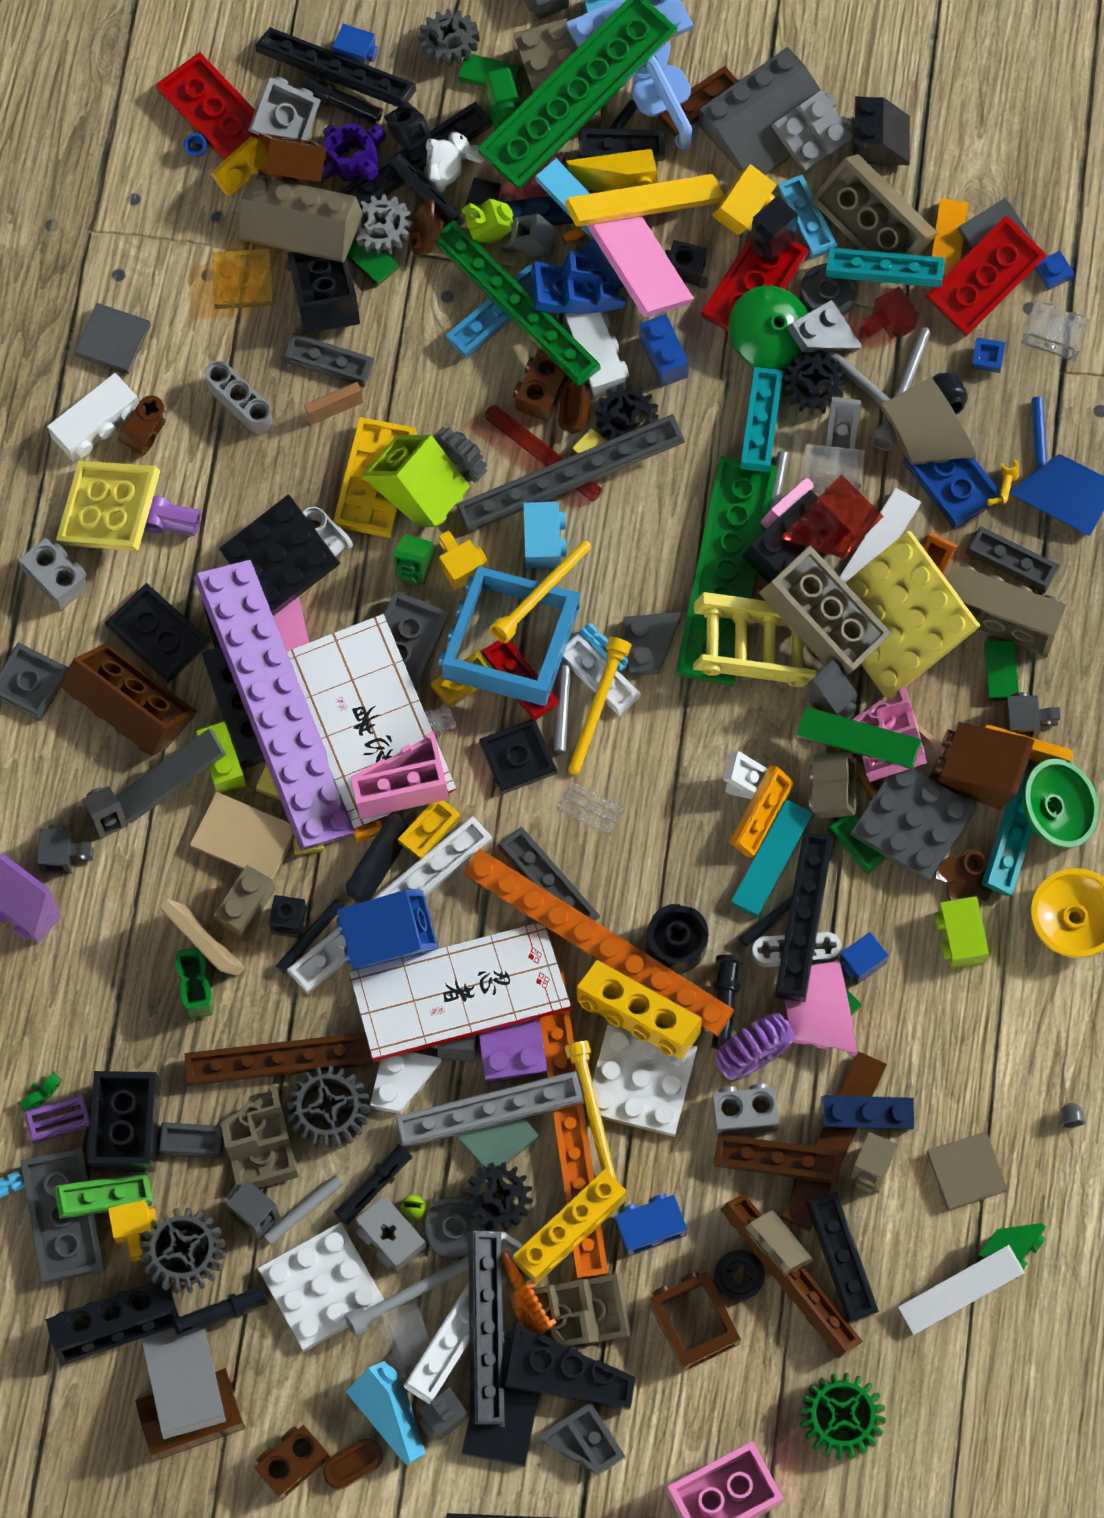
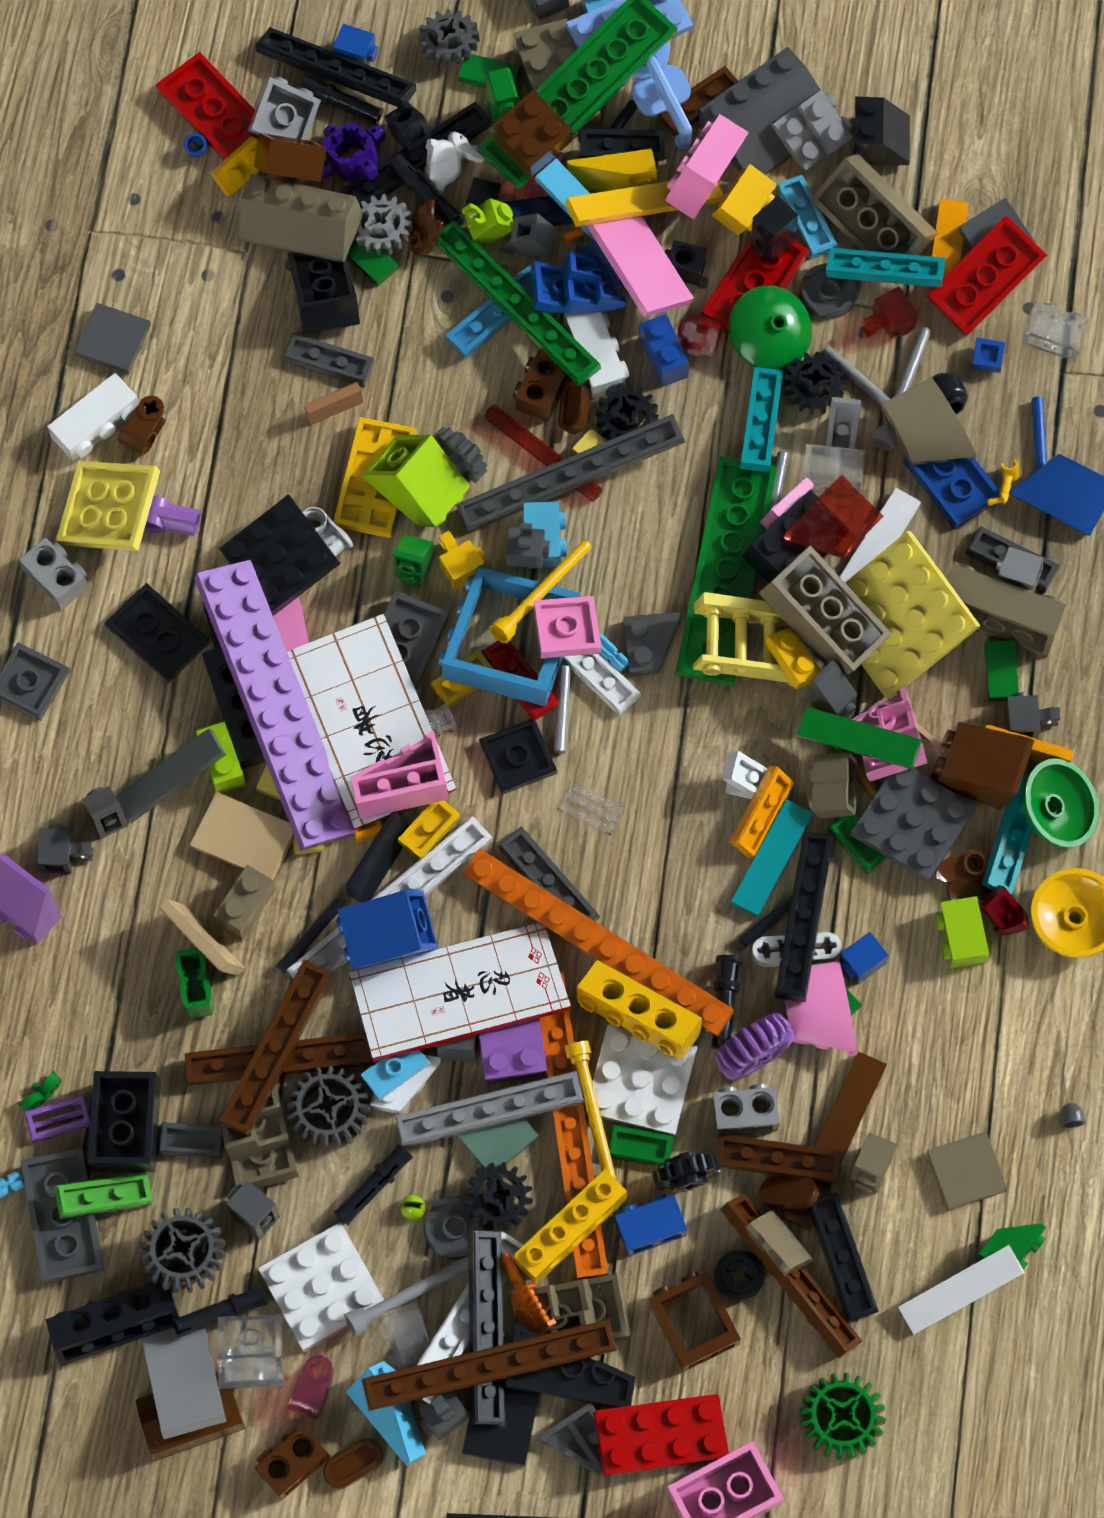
(127, 698): reddish brown slope -> none
(129, 1224): yellow brick -> none
(235, 385): light grey beam -> none
(242, 279): clear yellow plate -> none
(250, 1351): none -> clear brick
(275, 1048): none -> reddish brown plate
(287, 916): black brick -> none
(302, 1210): light grey bar -> none
(311, 1392): none -> clear pink piece
(383, 1217): light grey brick -> none
(393, 1072): none -> medium azure plate
(488, 1365): none -> reddish brown tile
(526, 546): none -> dark grey brick
(531, 133): none -> reddish brown brick
(567, 627): none -> bright pink plate
(617, 649): yellow piece -> none
(640, 1146): none -> green tile
(660, 1435): none -> red plate
(683, 923): black brick -> none
(686, 1171): none -> black gear
(700, 334): none -> clear red brick
(705, 166): none -> bright pink brick
(789, 1192): none -> reddish brown tile
(792, 657): none -> yellow plate
(824, 331): wing -> none
(867, 1112): dark blue plate -> none
(939, 550): orange slope -> none
(1004, 912): none -> dark red tile
(1019, 568): none -> light grey brick
(1054, 270): blue plate -> none

